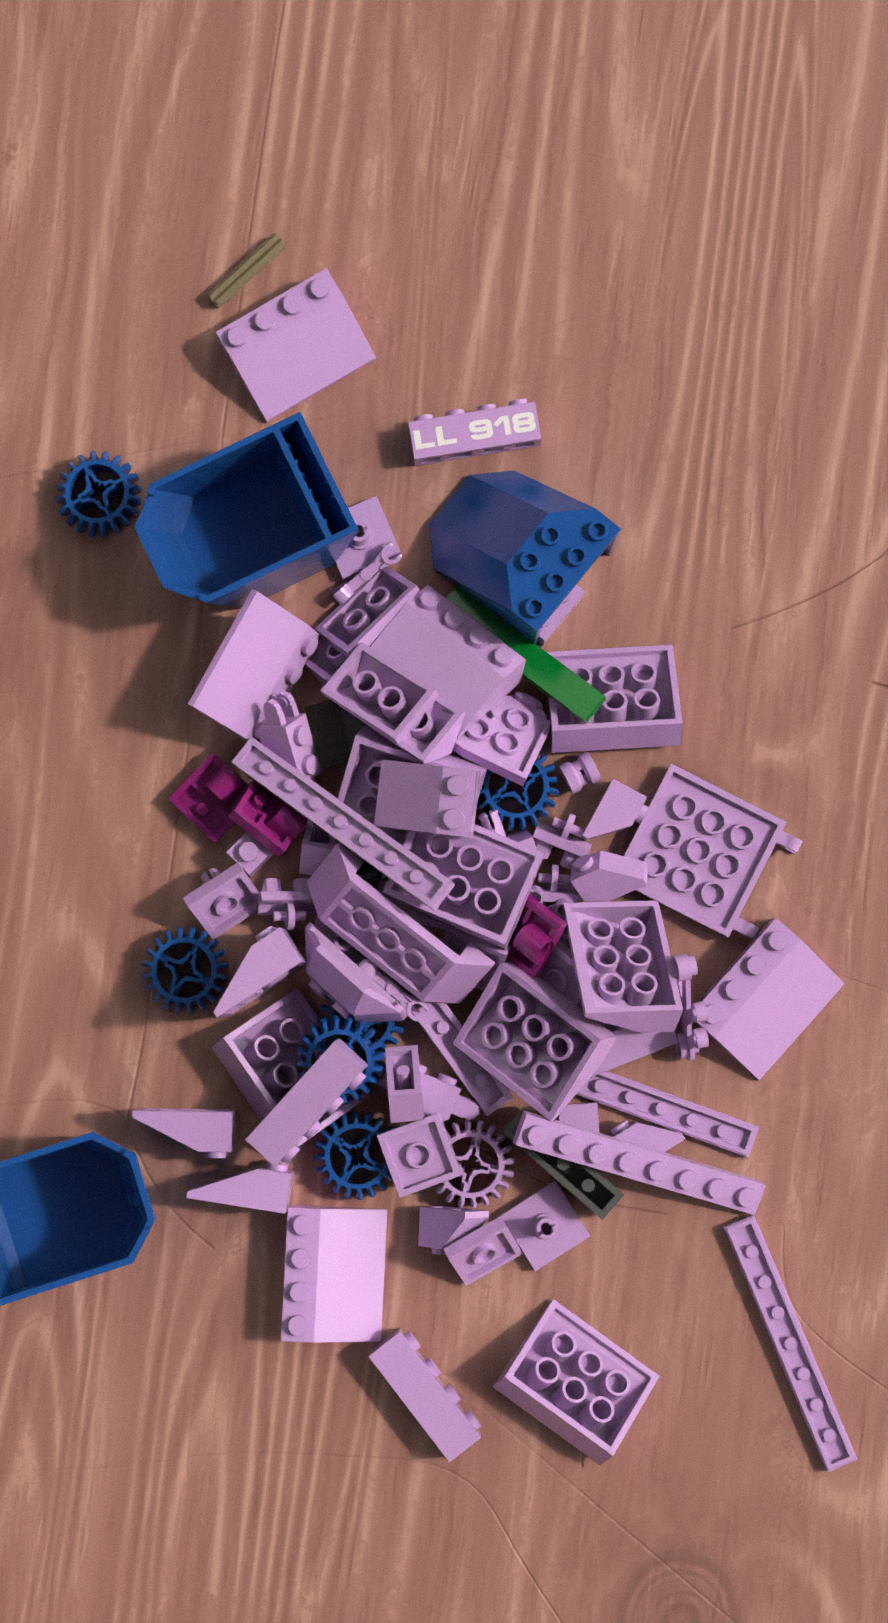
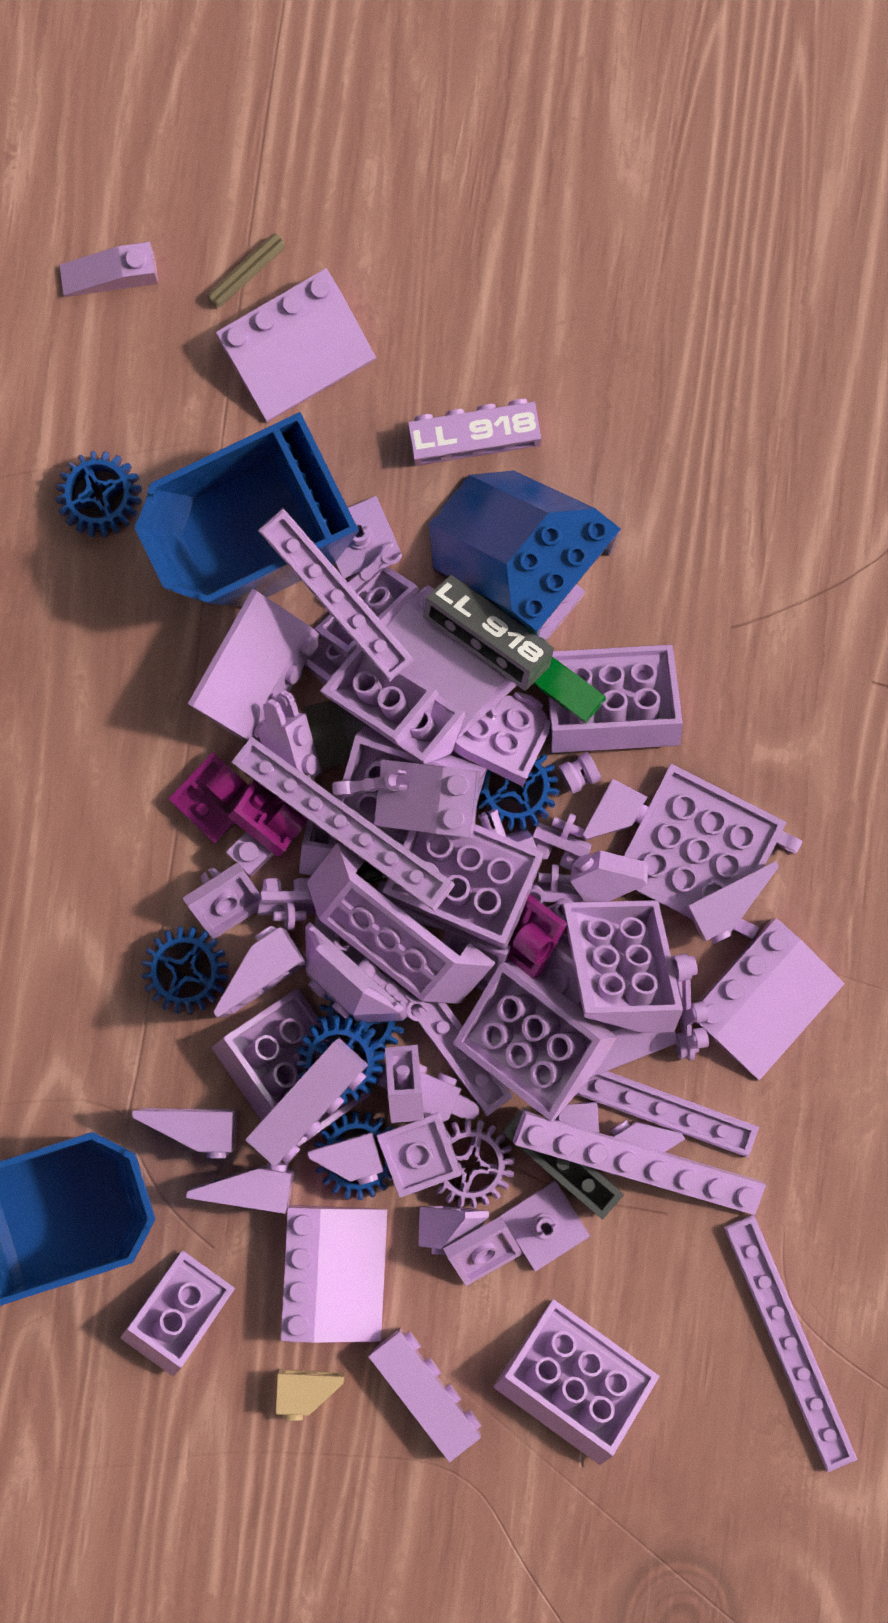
(110, 270): none -> lavender slope
(177, 1313): none -> lavender slope
(304, 1391): none -> tan slope
(336, 594): none -> lavender tile
(351, 1158): none -> lavender slope
(386, 781): none -> lavender piece
(488, 632): none -> dark grey brick
(726, 907): none -> lavender slope

